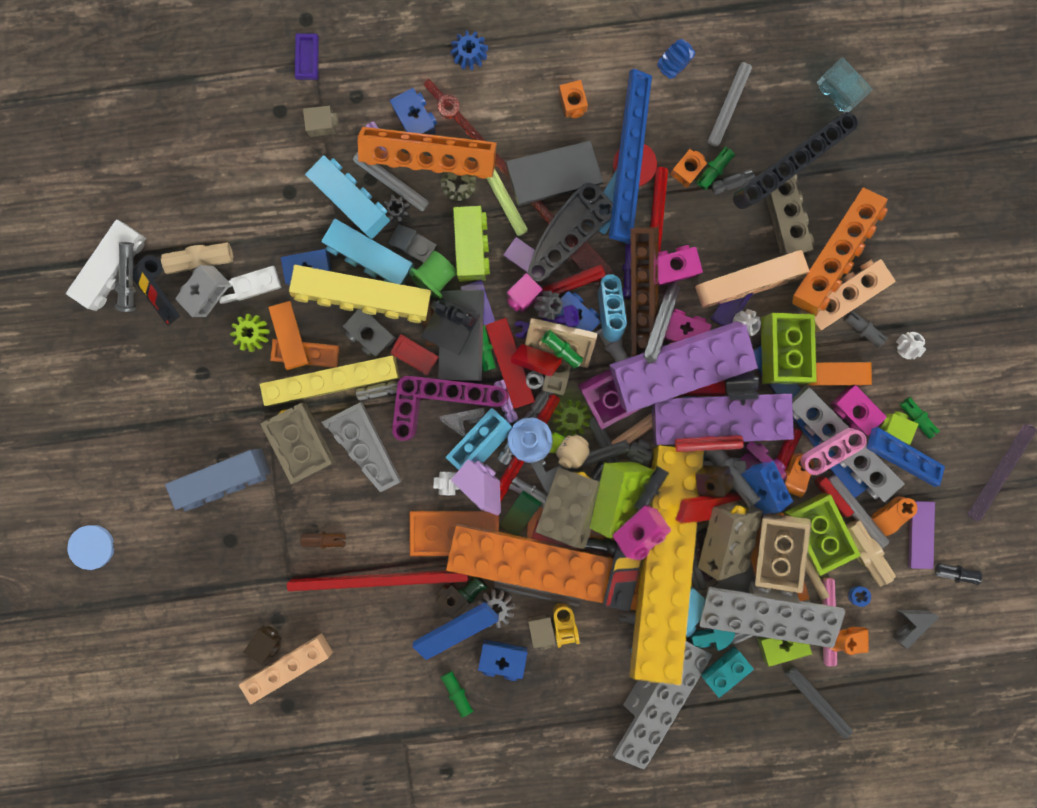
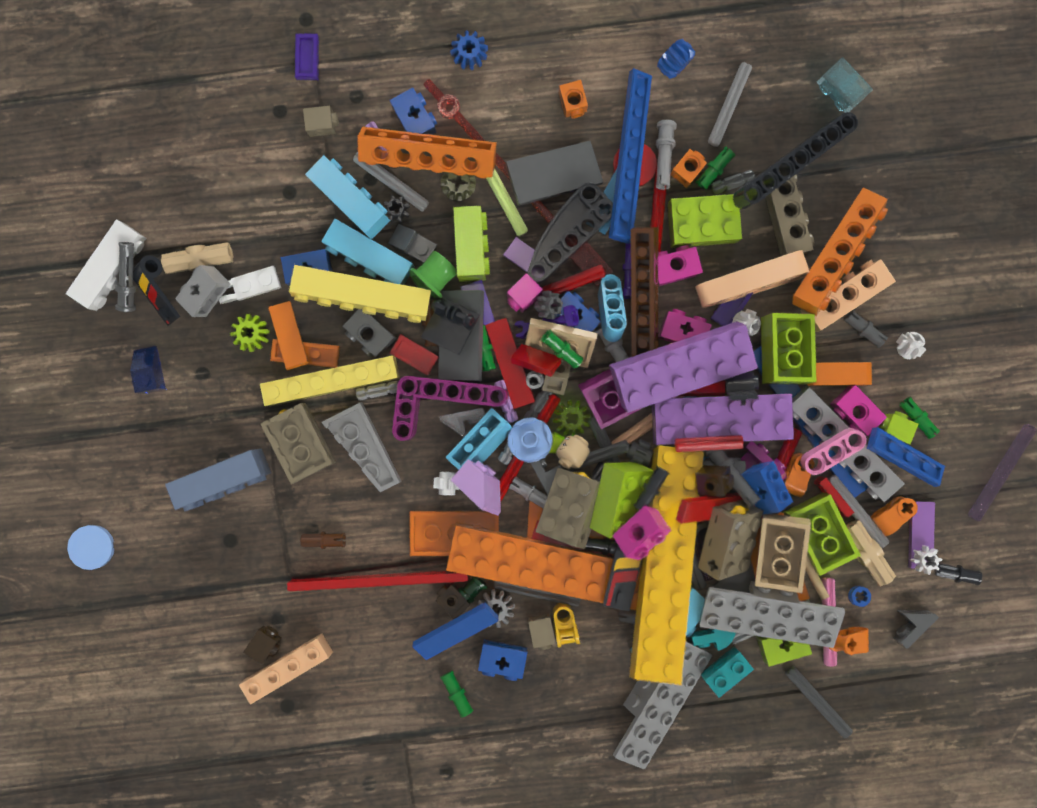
(147, 371): none -> clear blue slope
(520, 513): dark green tile -> none
(661, 323): axle -> none
(665, 144): none -> light grey pin
(704, 221): none -> lime brick
(919, 559): none -> white gear

